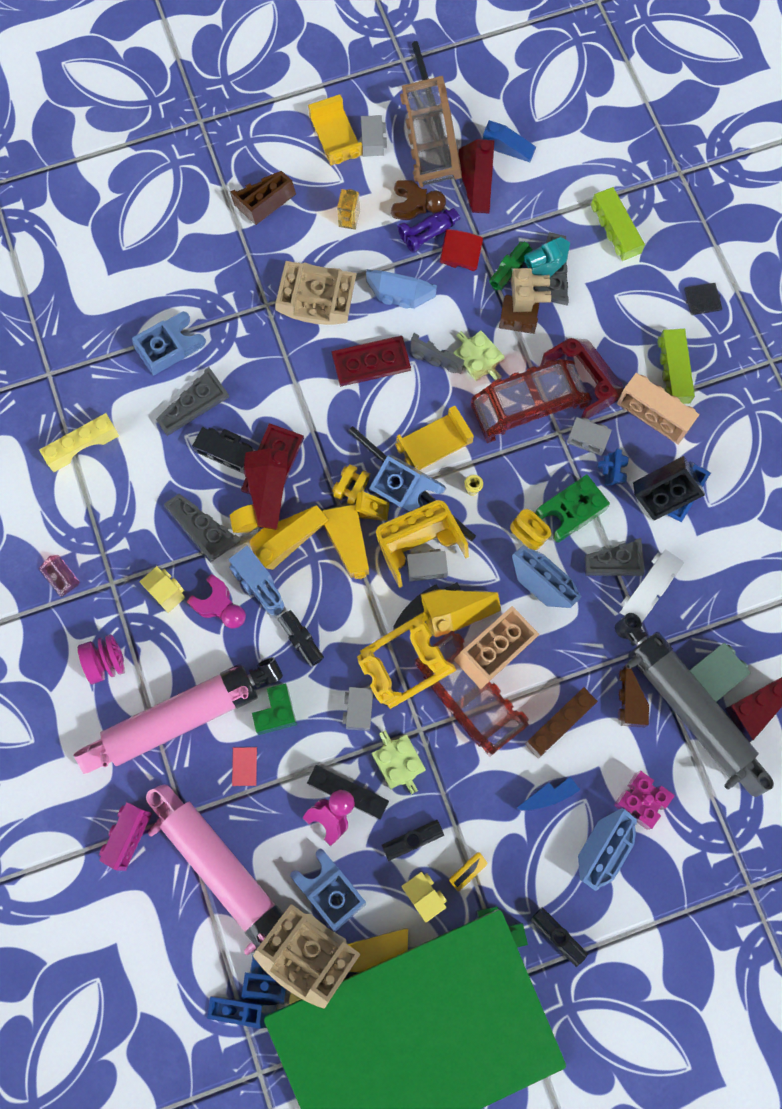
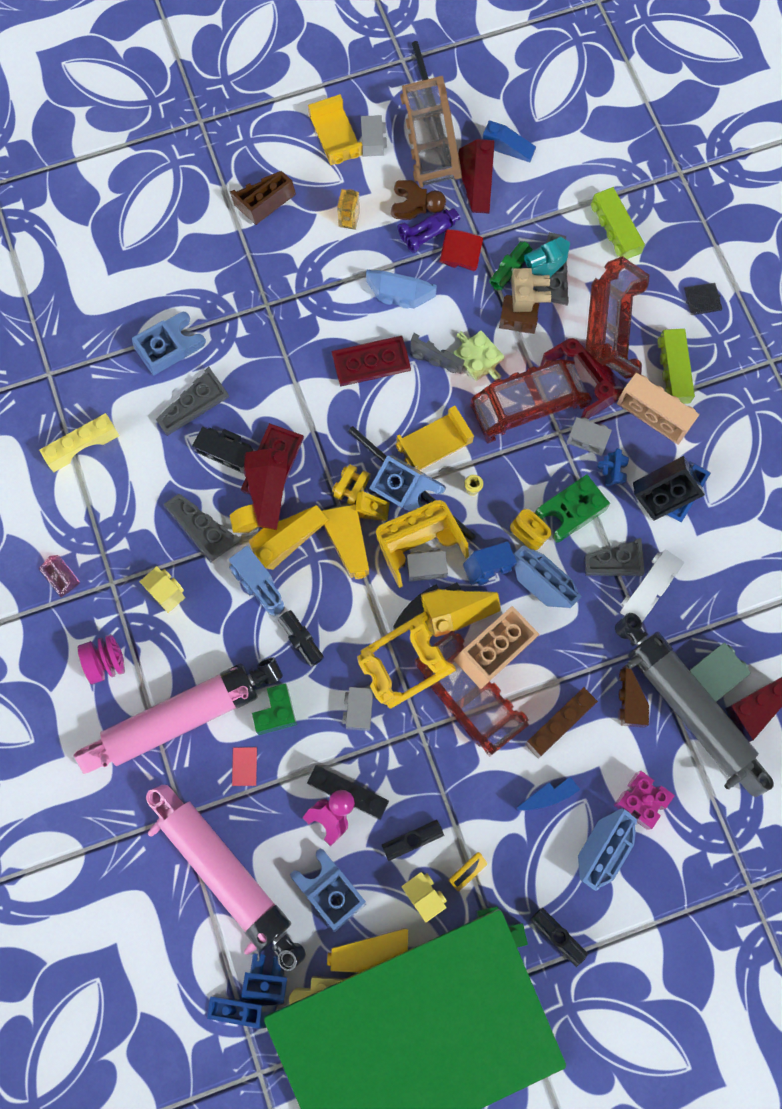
(124, 837): dark pink slope -> none
(219, 605): dark pink piece -> none
(306, 957): tan slope -> none
(315, 293): tan slope -> none
(398, 762): yellowish green plate -> none
(489, 561): none -> blue brick
(611, 315): none -> clear red windscreen

